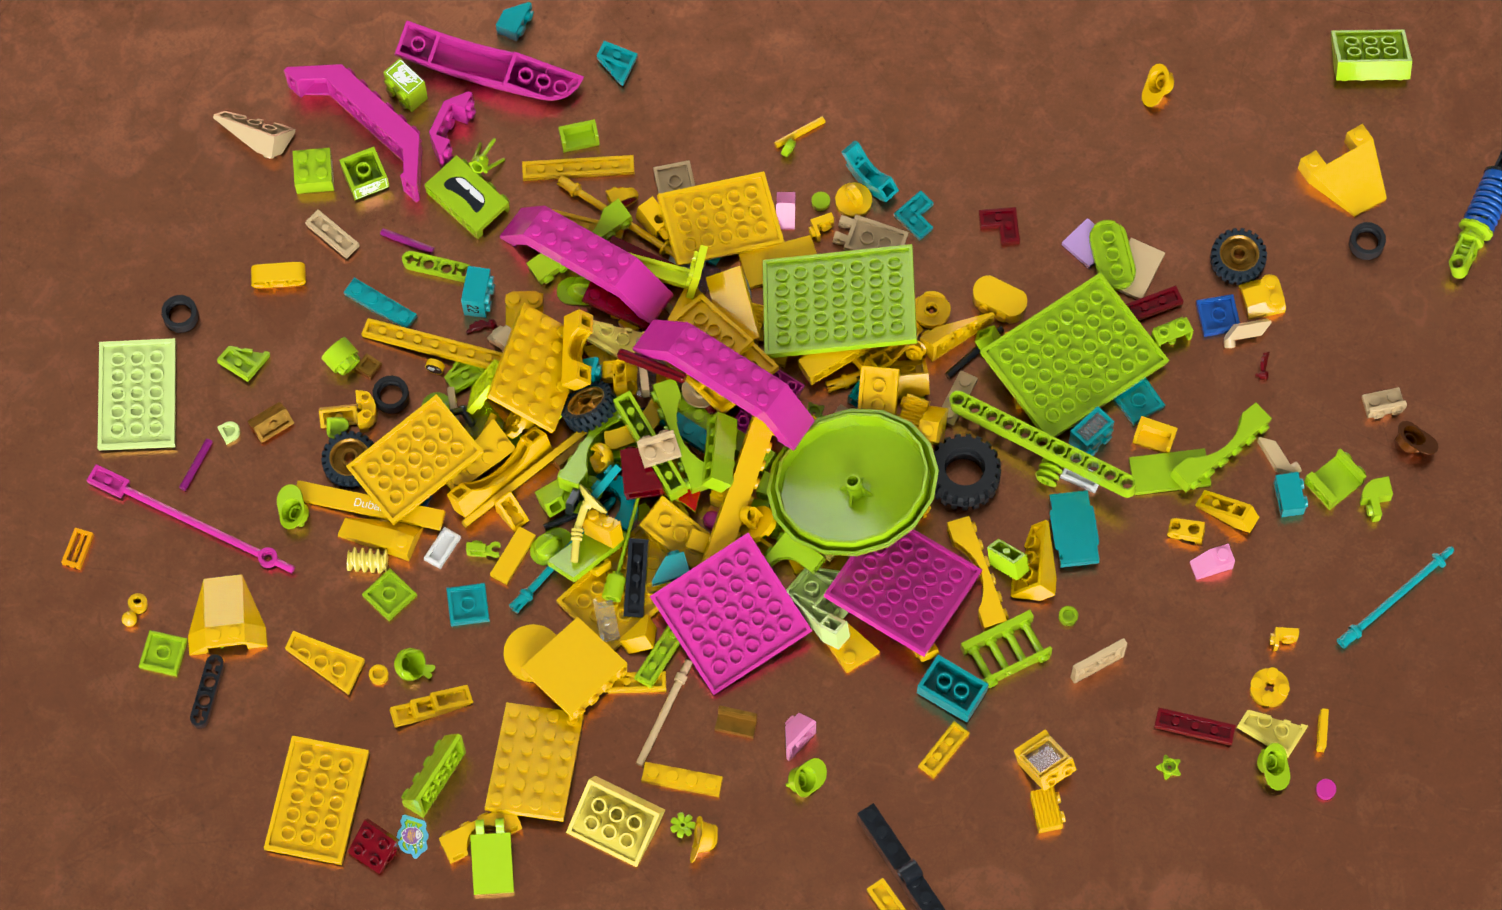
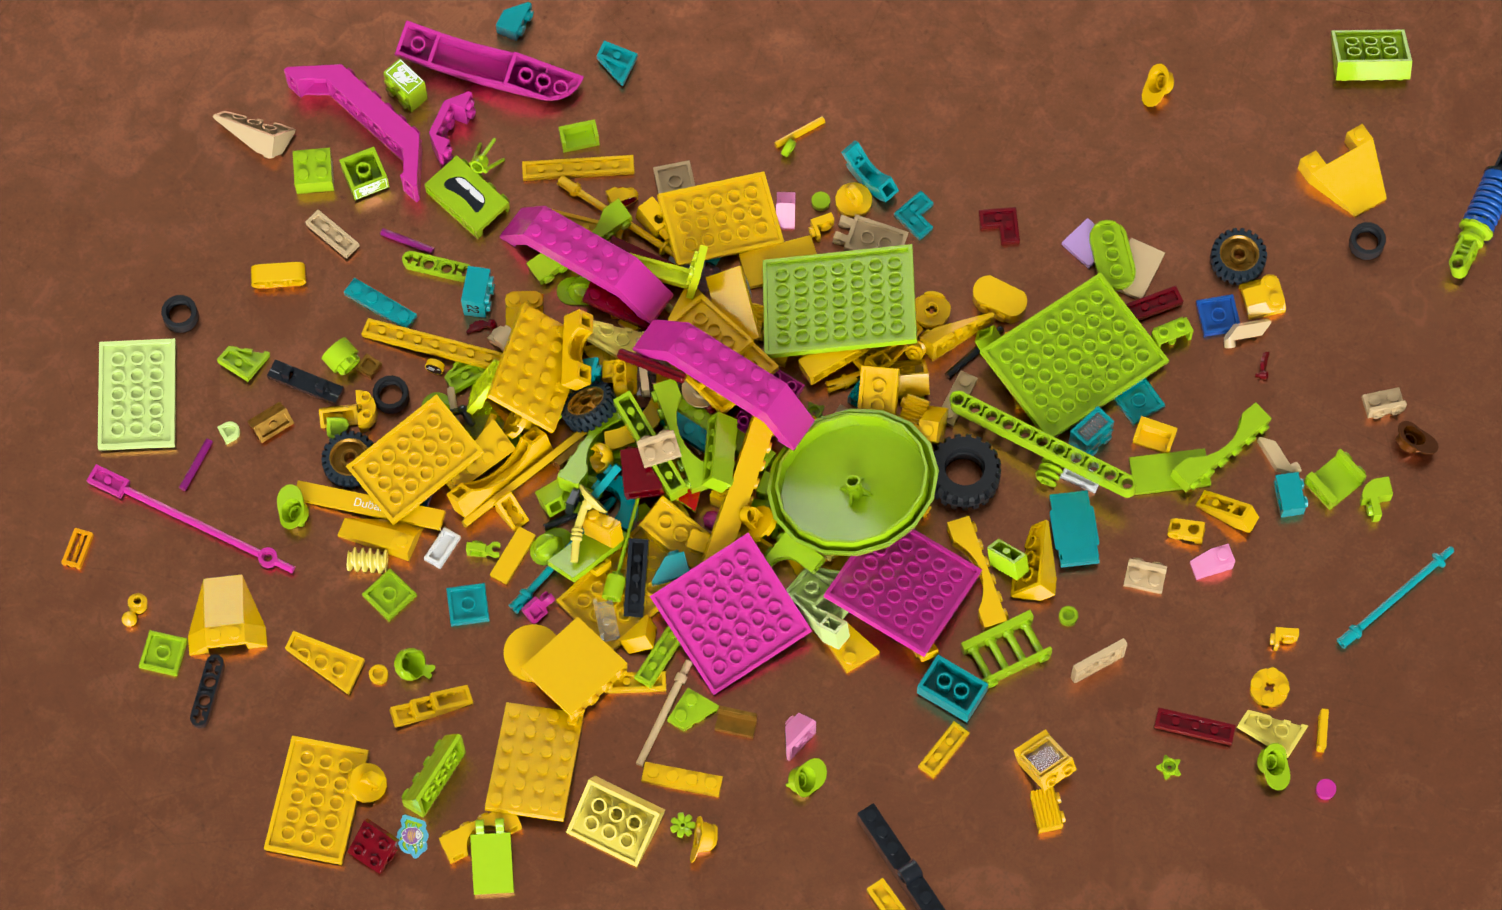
(306, 382): none -> black hinge
(367, 782): none -> yellow tile
(536, 608): none -> dark pink plate
(691, 709): none -> lime wing
(1145, 575): none -> tan bracket

